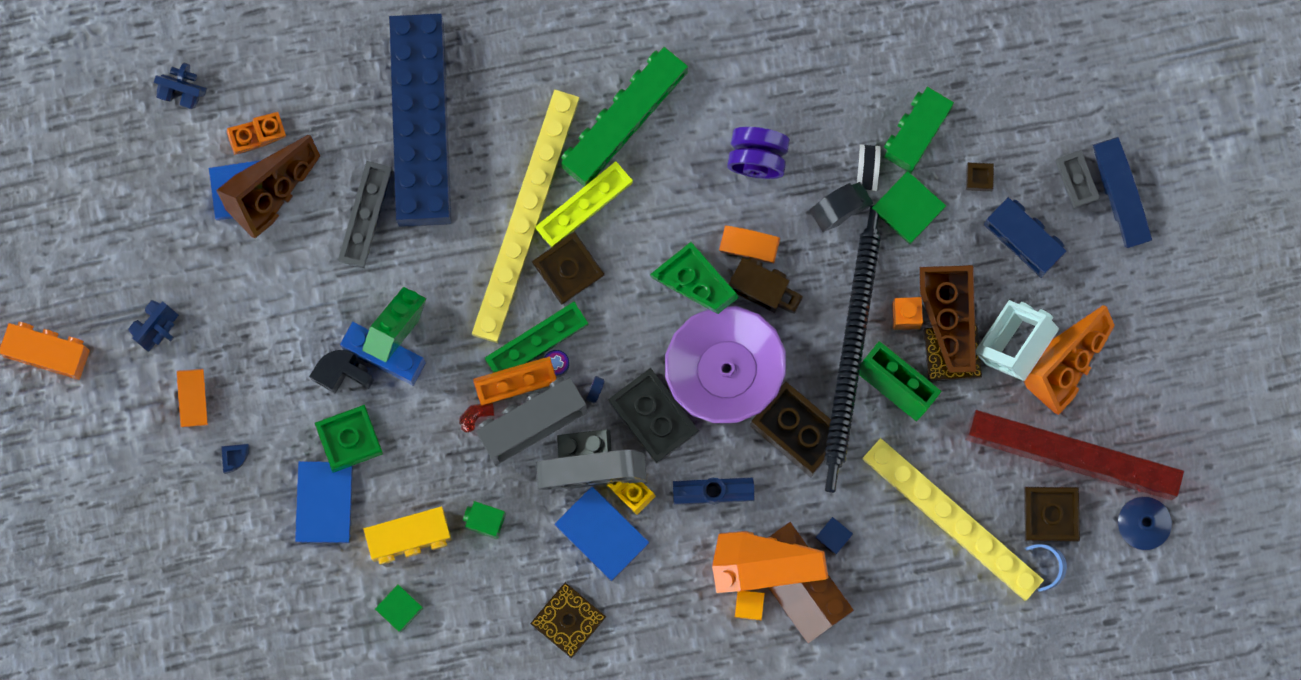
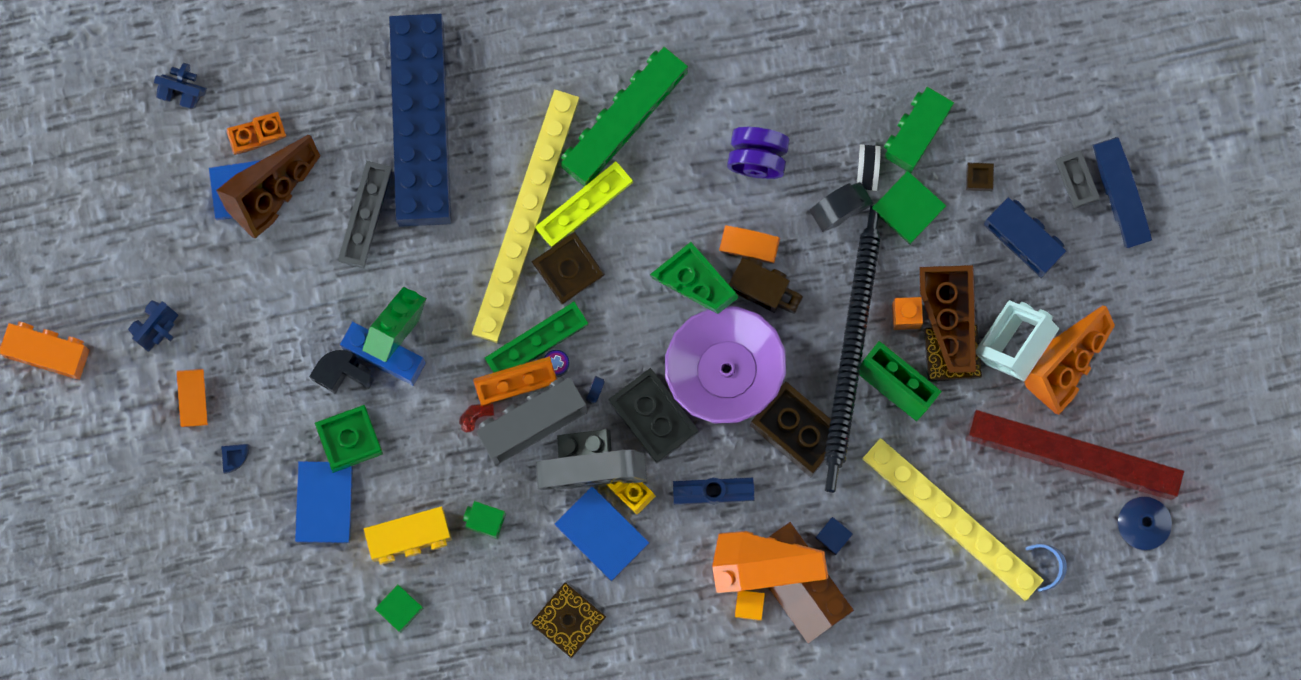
(1052, 514): dark brown plate -> none

